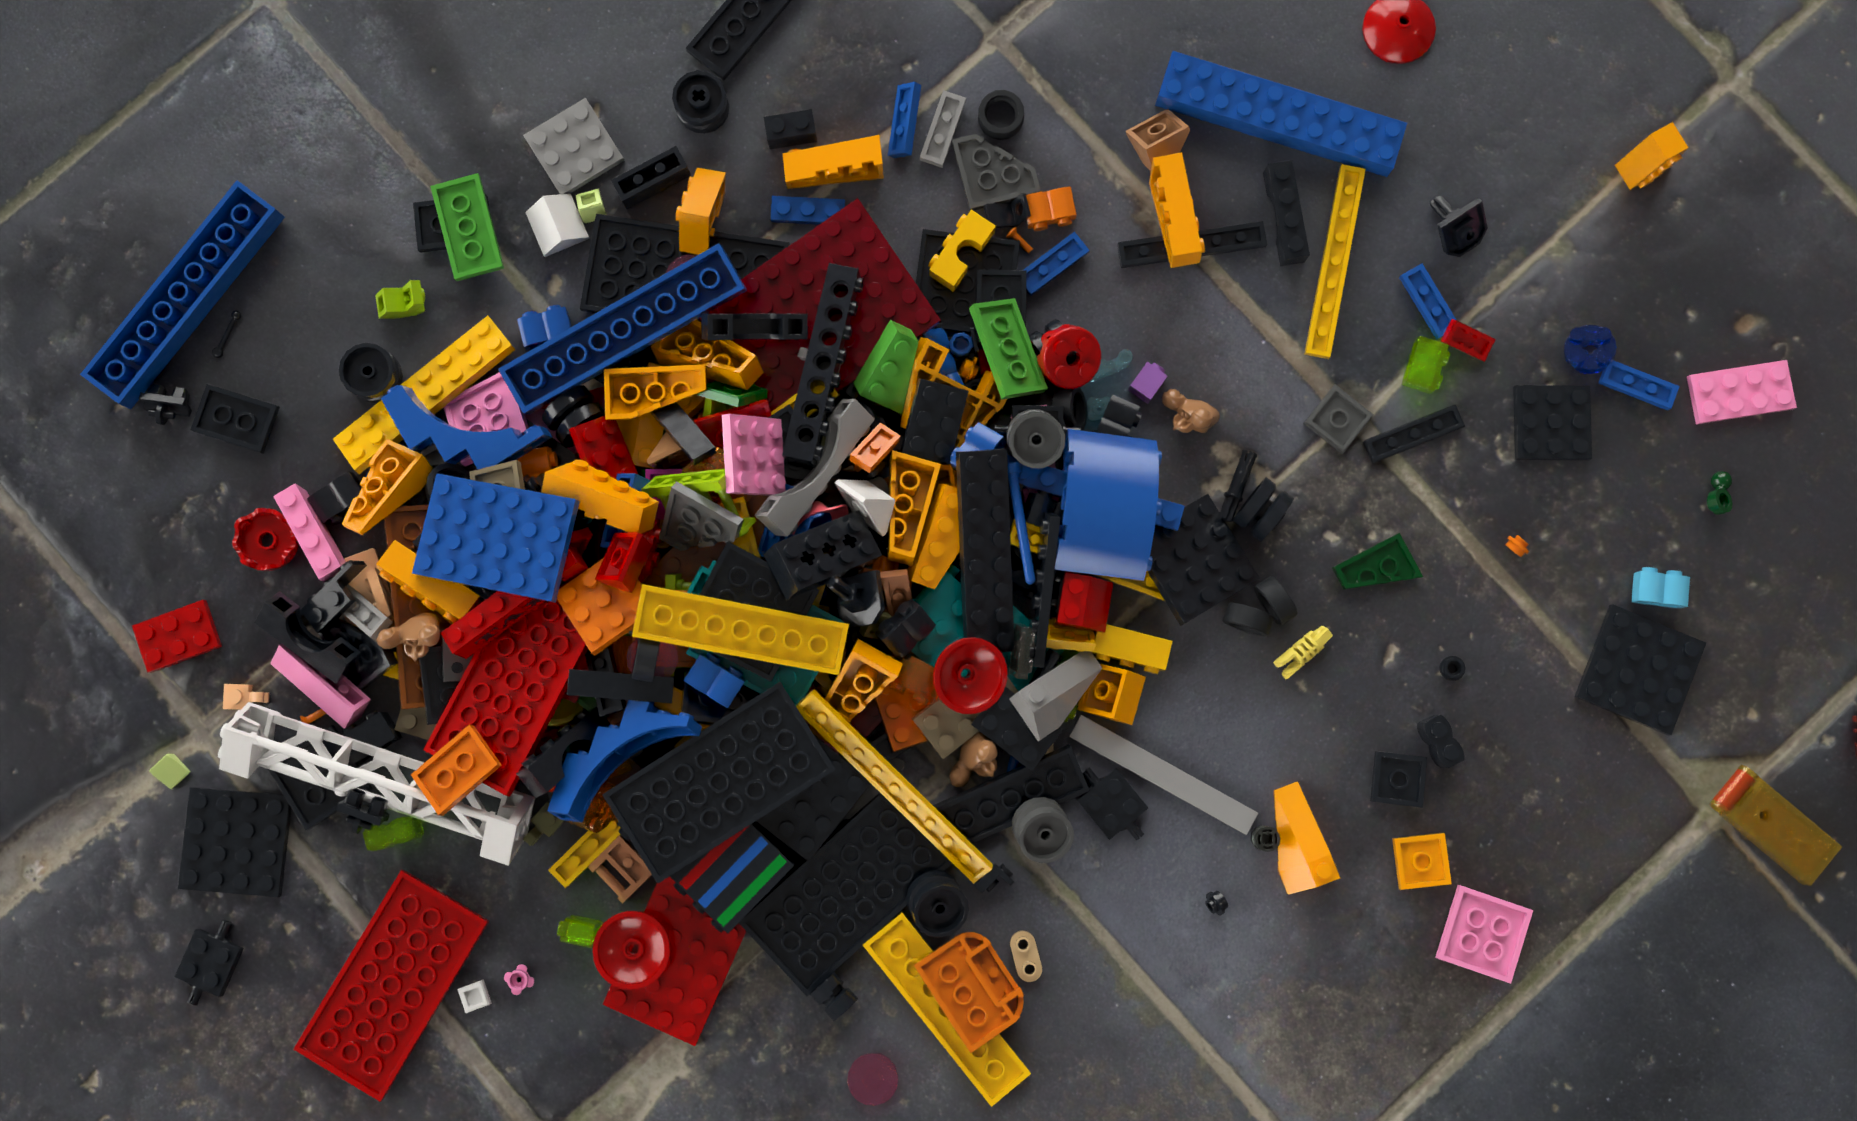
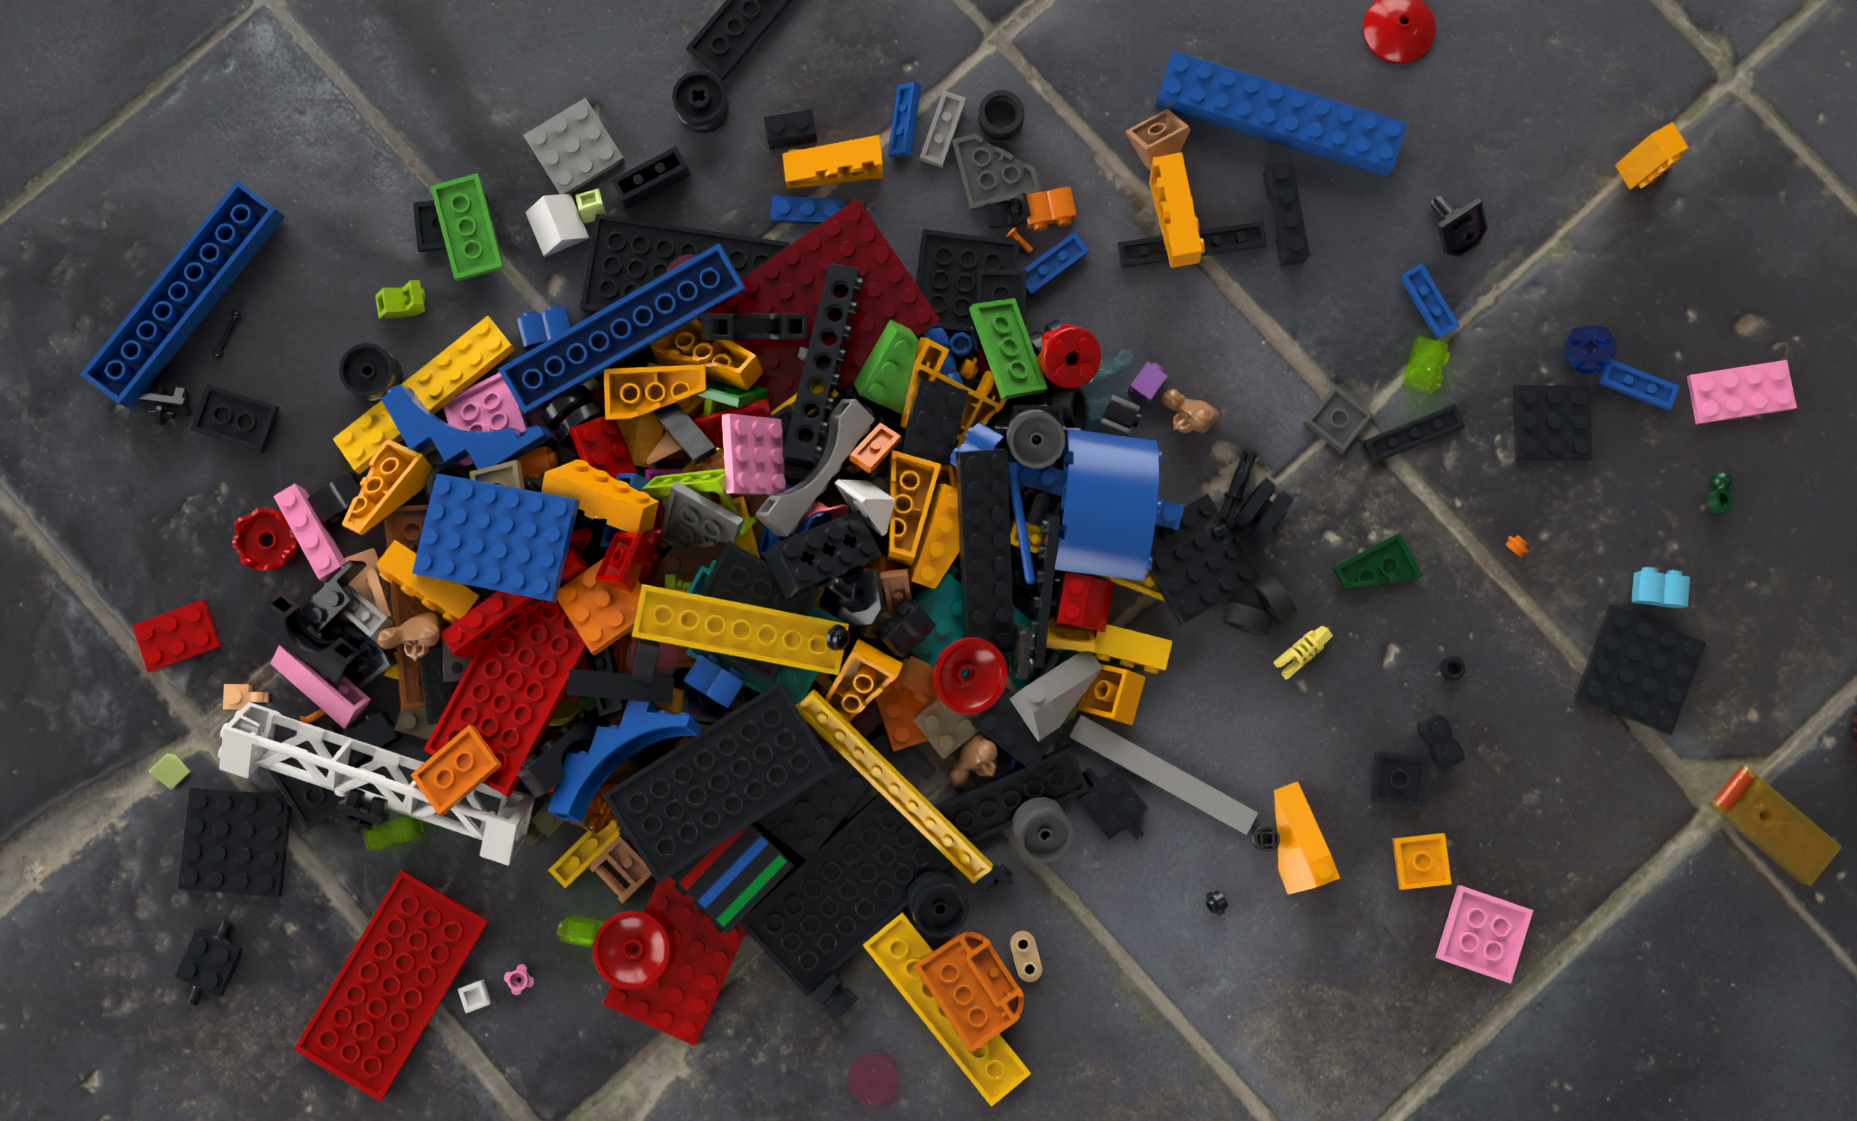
(699, 209): light orange wedge -> none
(837, 637): none -> black plate
(972, 231): yellow arch -> none
(1334, 261): yellow plate -> none
(1468, 340): red plate -> none

